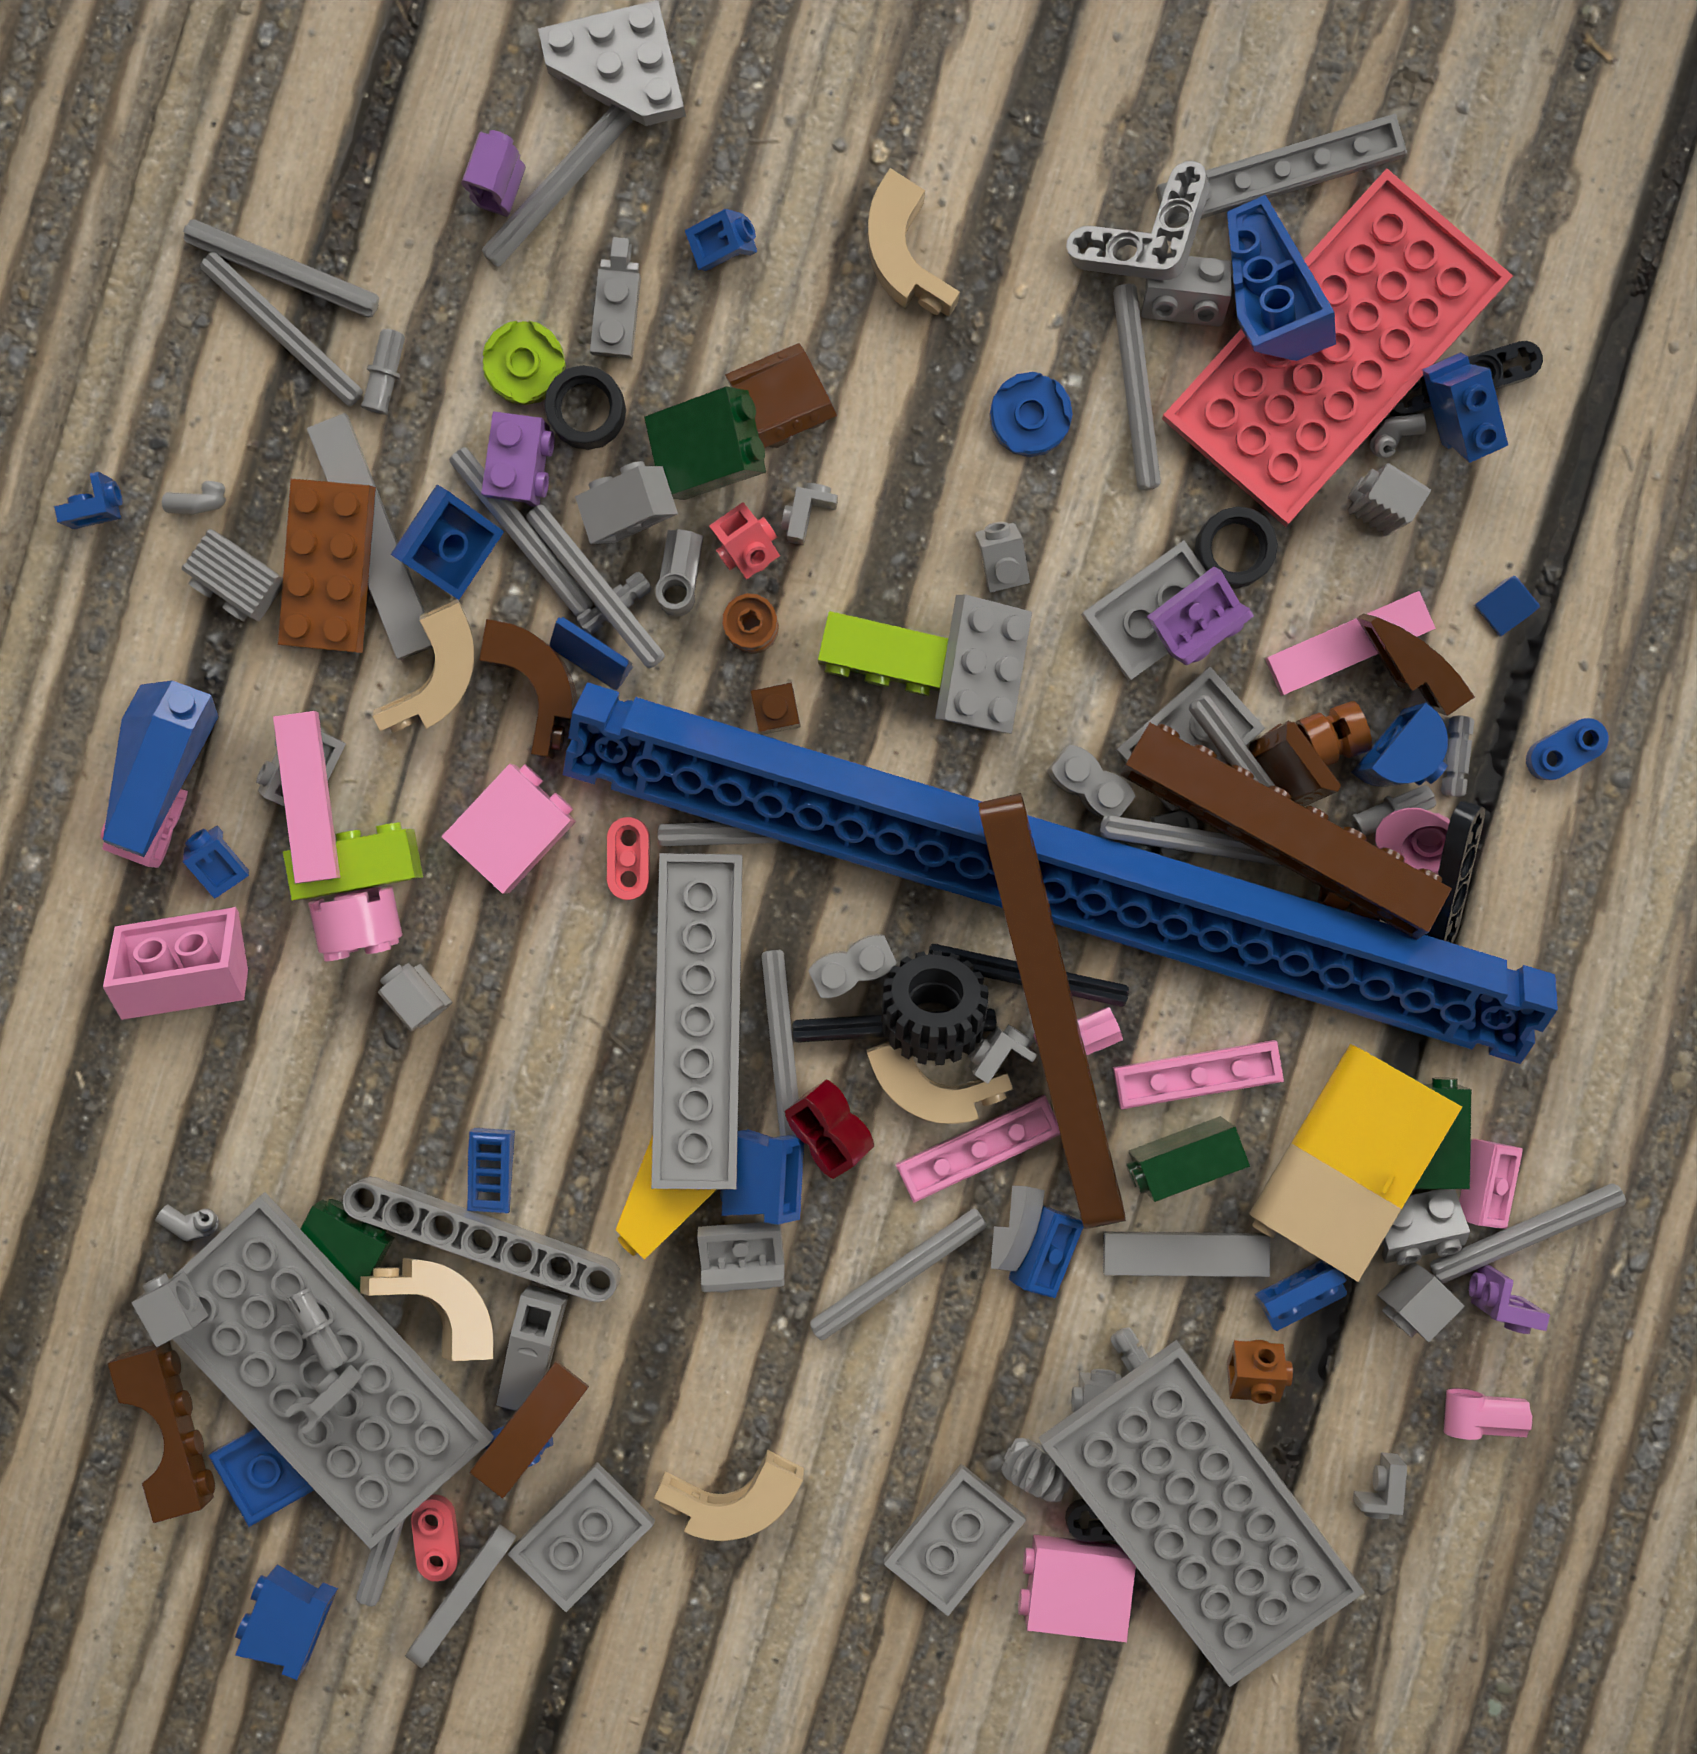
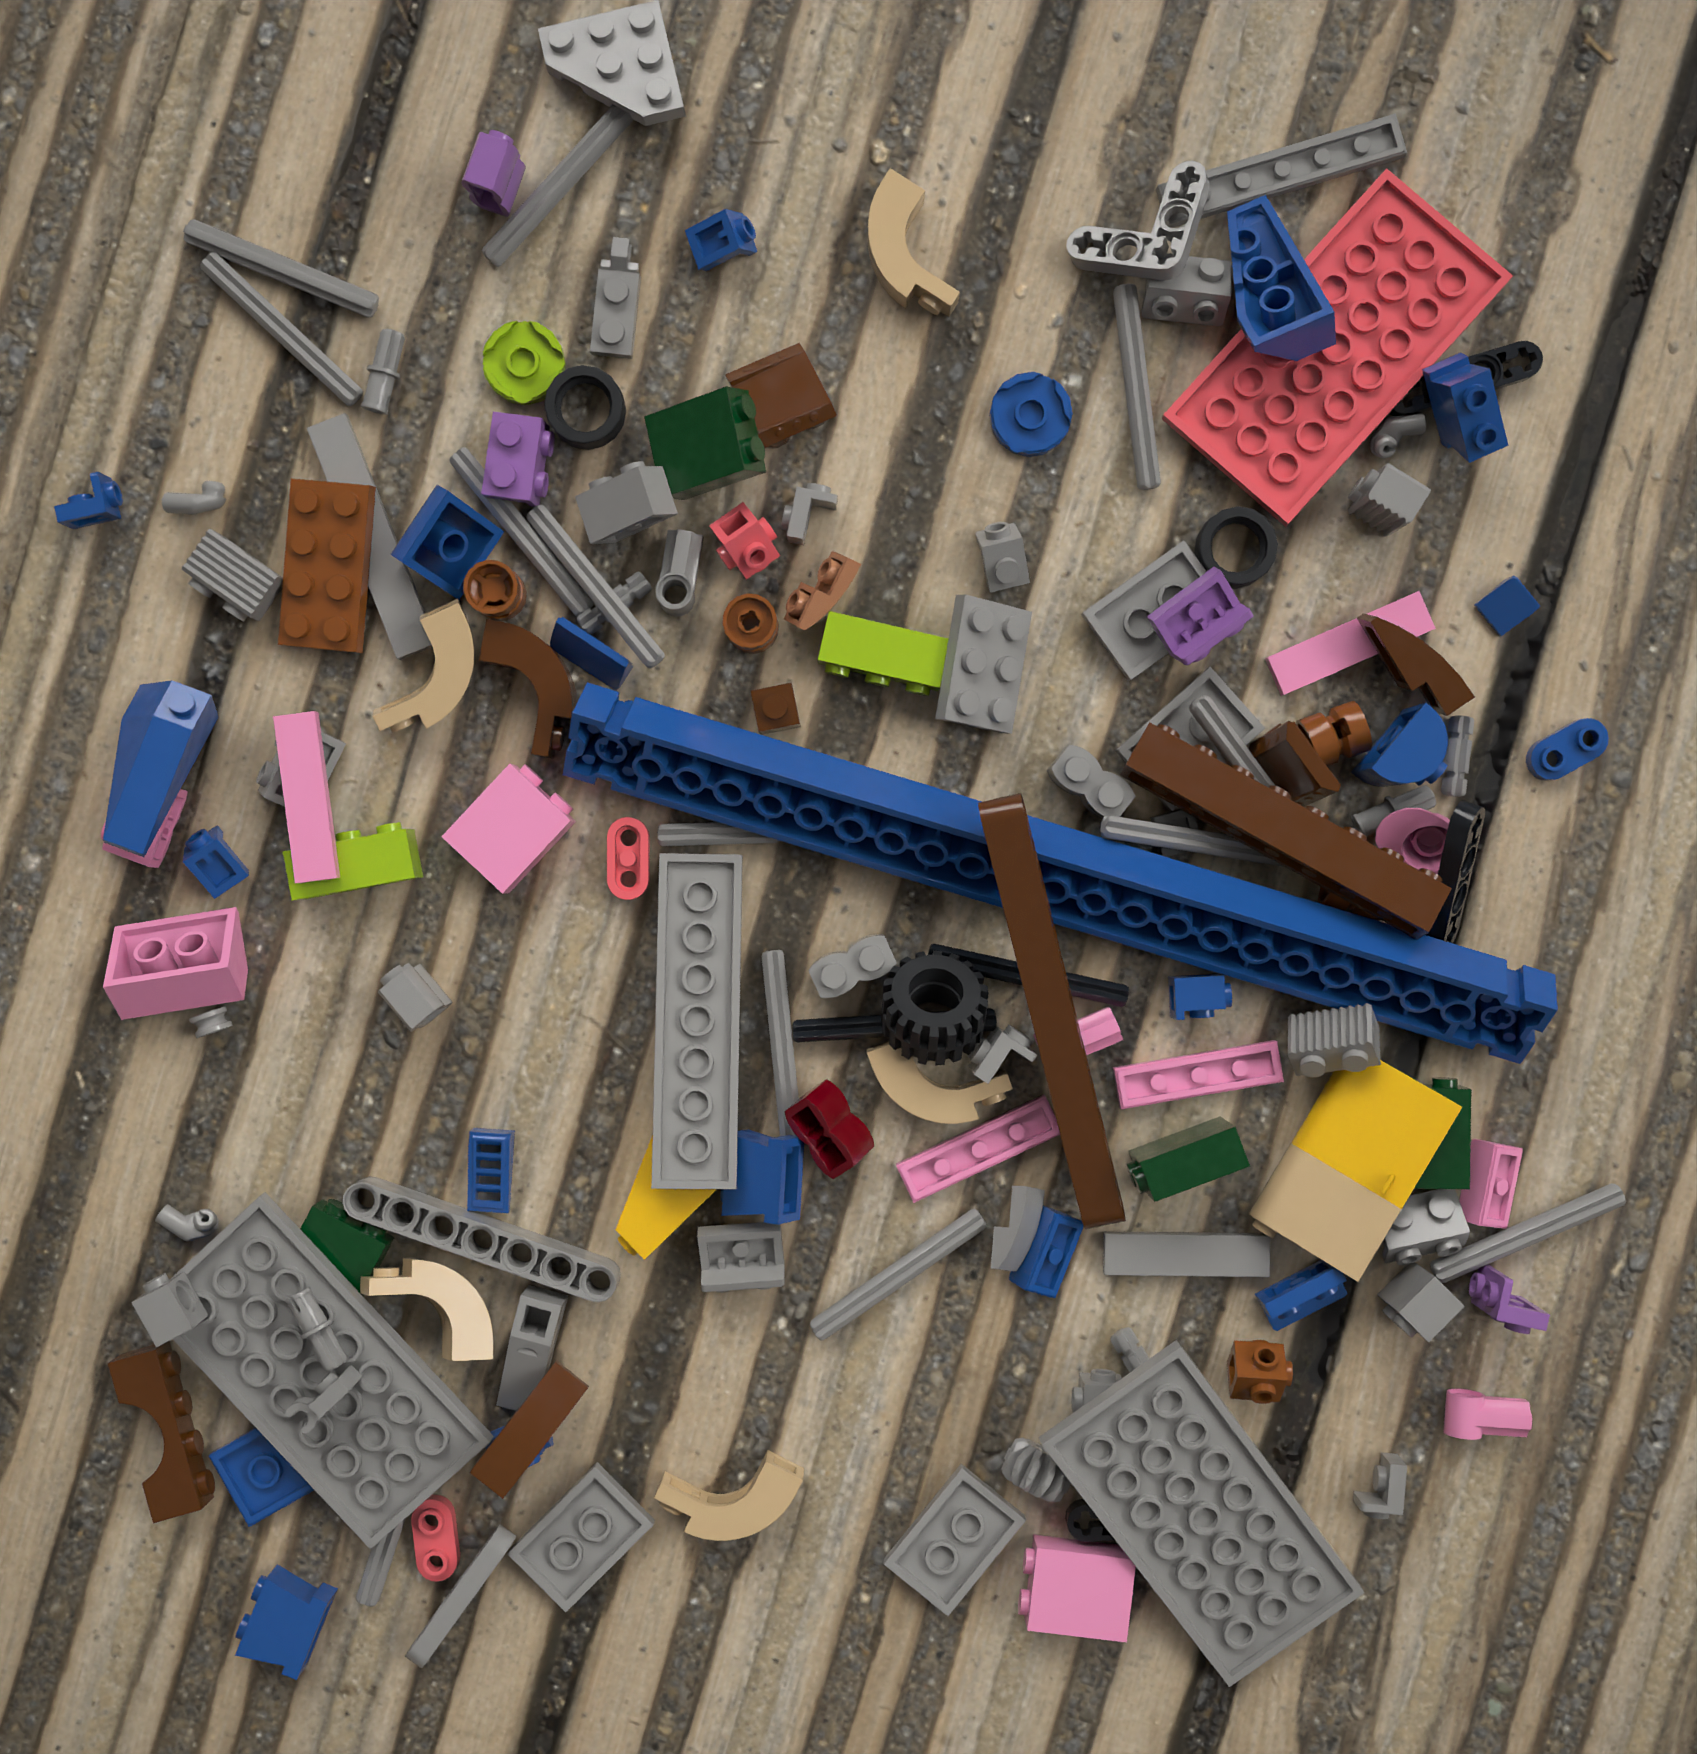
(210, 1022): none -> light grey bush
(356, 921): bright pink brick -> none
(494, 590): none -> dark orange wheel
(810, 604): none -> nougat slope
(1198, 995): none -> blue brick
(1333, 1040): none -> light grey brick

